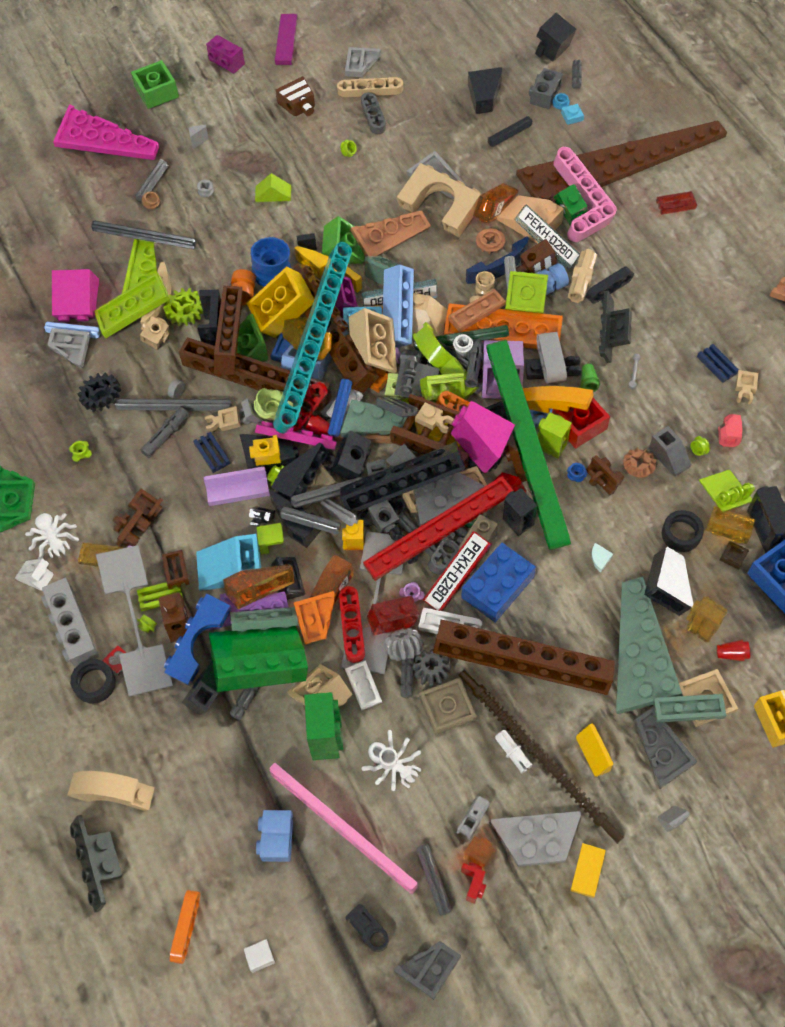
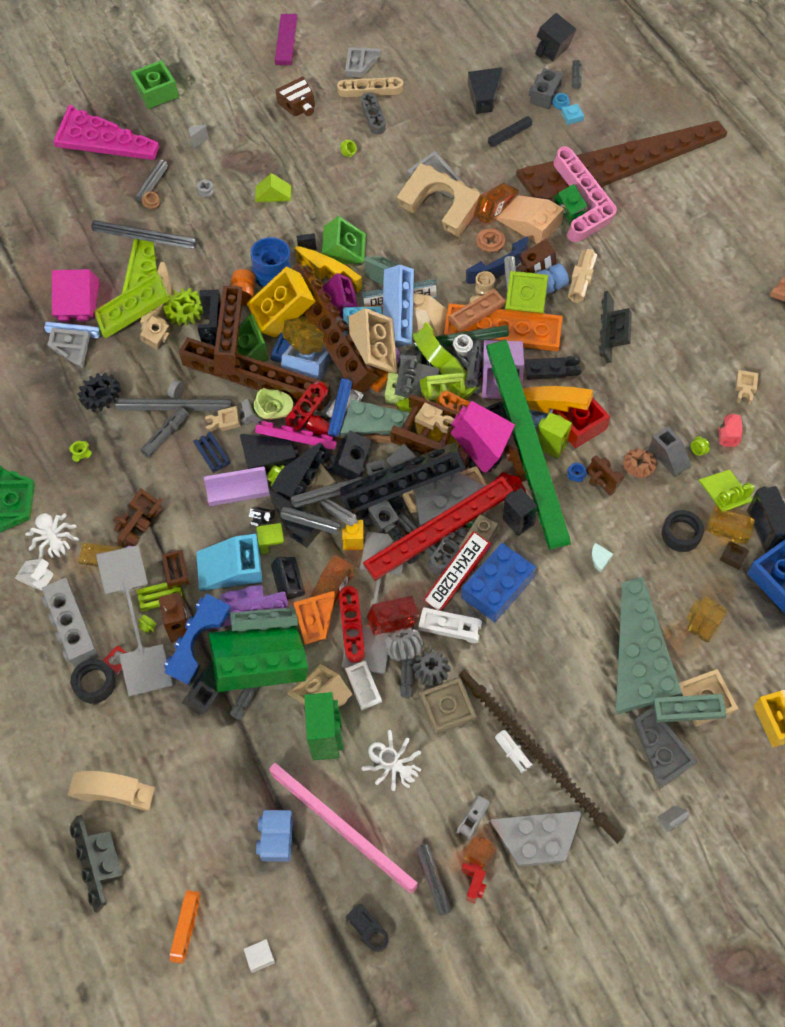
(225, 54): magenta brick -> none
(258, 583): clear orange slope -> none
(265, 451): yellow brick -> none
(311, 343): teal beam -> none
(326, 346): light orange arm -> none
(386, 234): nougat wing -> none
(396, 406): dark grey tile -> none
(412, 588): lavender plate -> none
(429, 968): dark grey wing -> none
(524, 657): reddish brown brick -> none
(541, 230): tile -> none
(551, 357): light grey beam -> none
(588, 870): yellow tile -> none
(589, 378): bright green cone -> none
(594, 750): yellow slope -> none
(611, 284): black beam -> none
(632, 384): light grey hinge -> none
(669, 582): slope -> none
(678, 203): clear red tile -> none
(720, 361): dark blue tile -> none
(735, 650): red cone -> none

